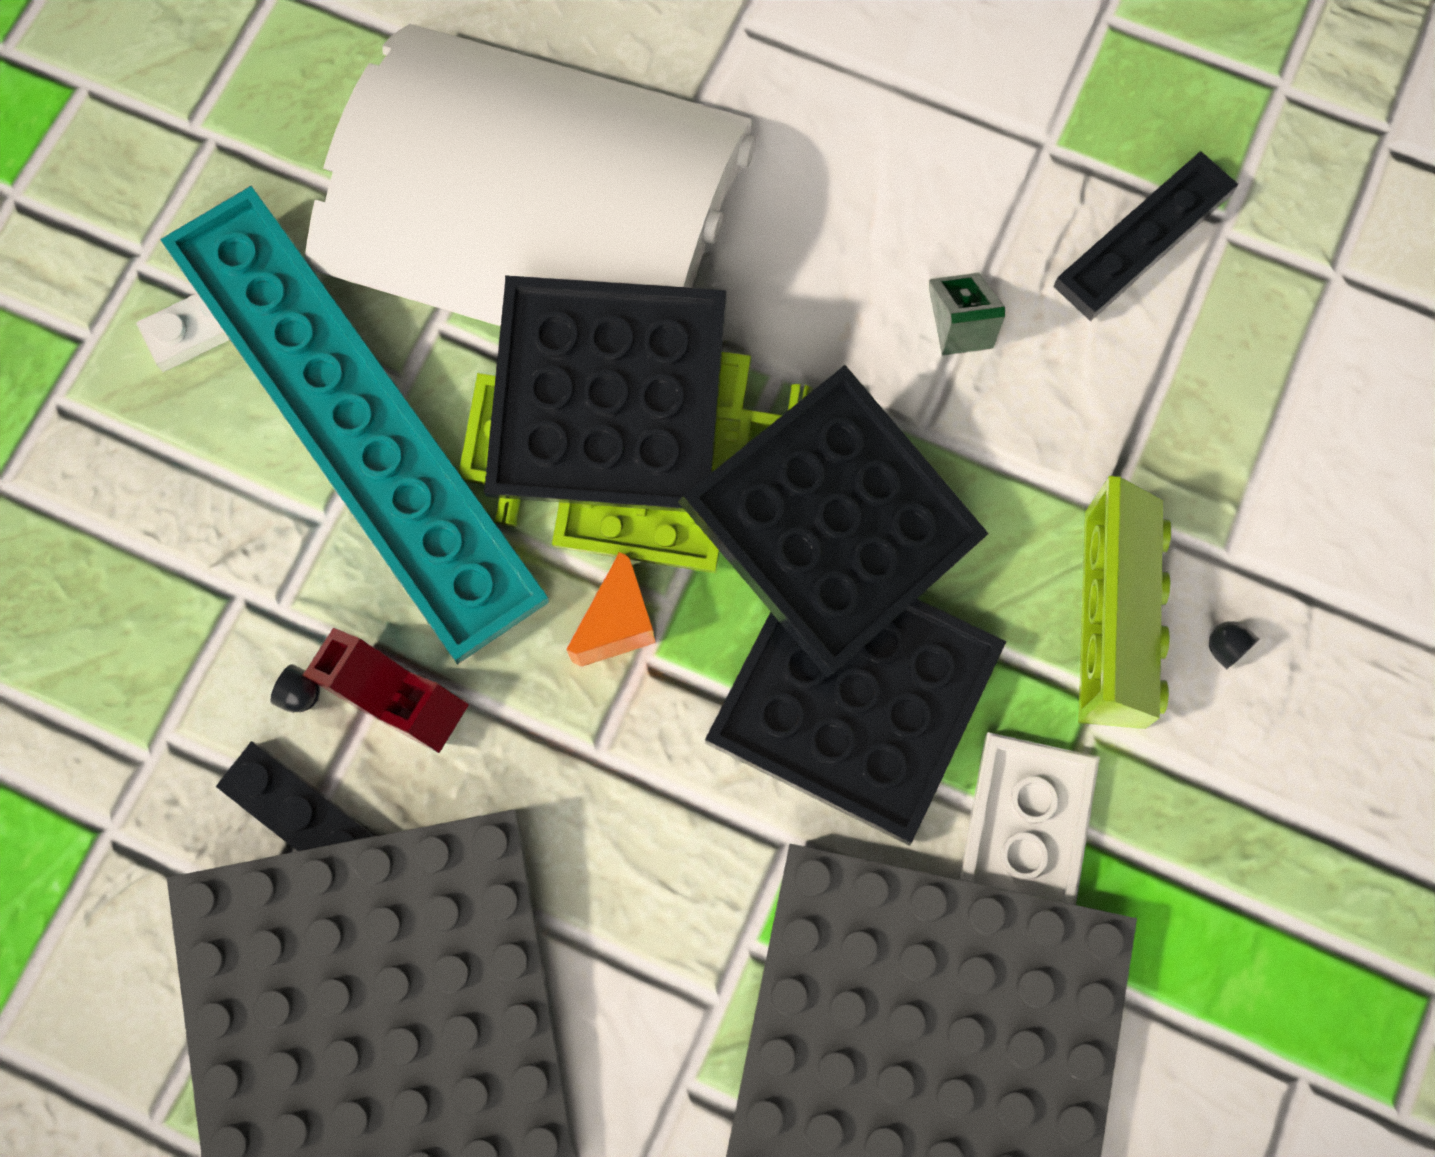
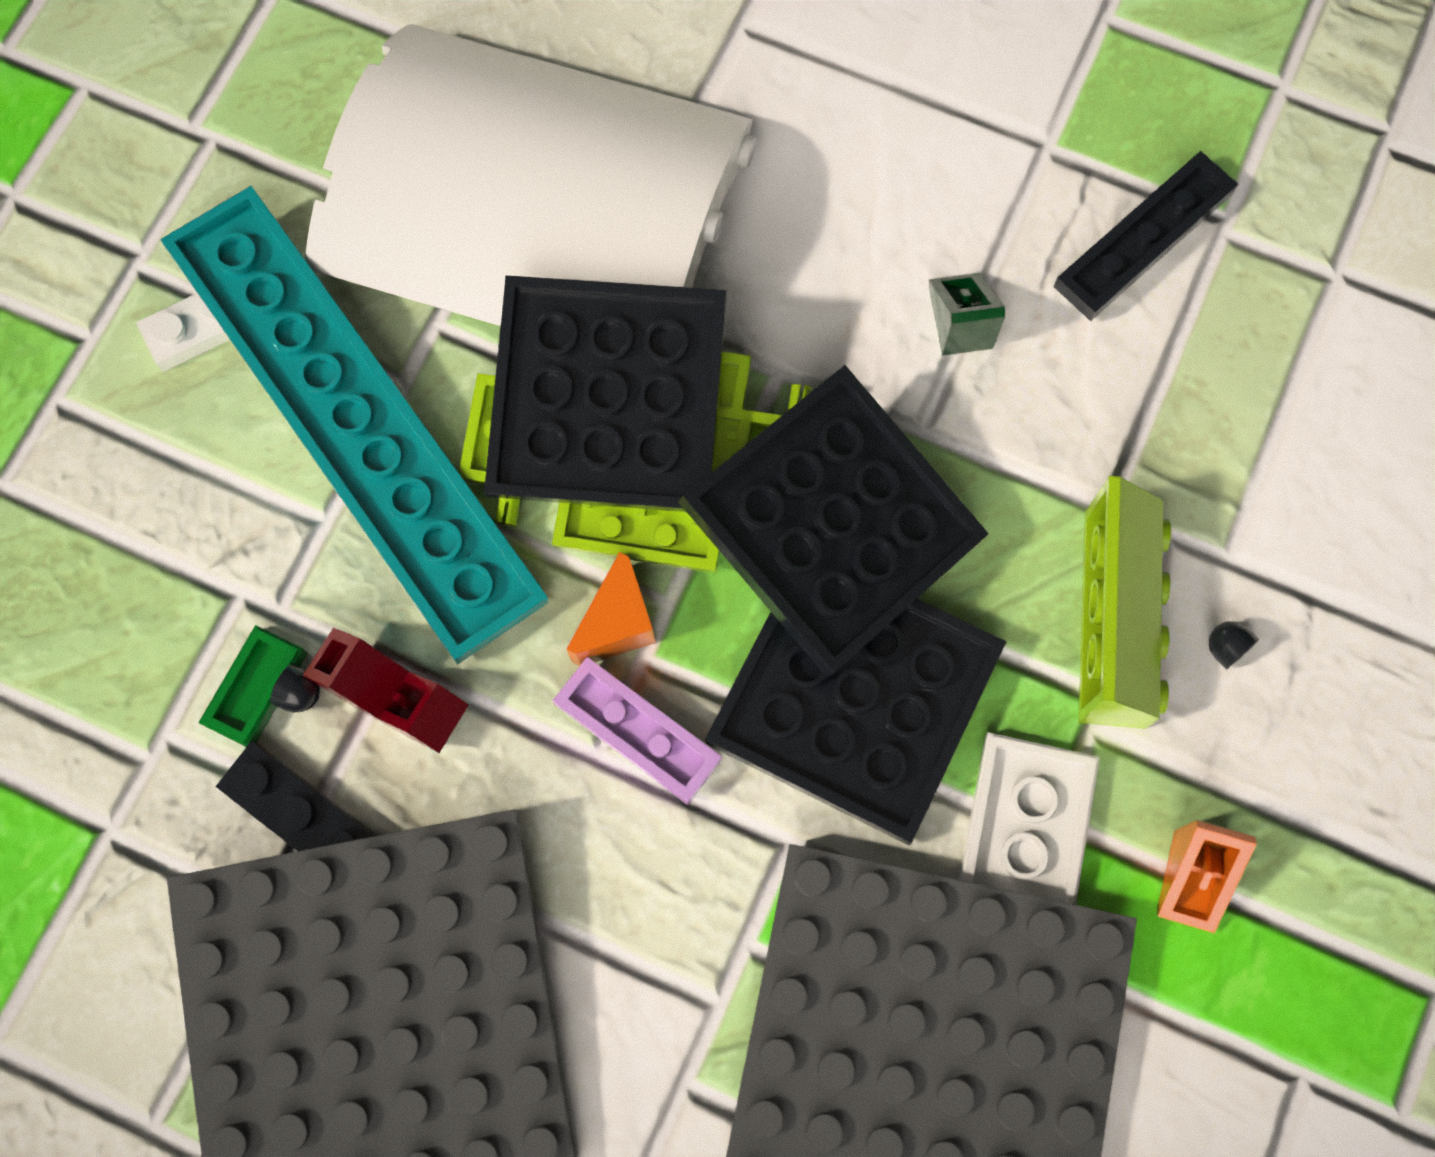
(243, 698): none -> green tile
(637, 730): none -> lavender plate
(1203, 873): none -> orange slope

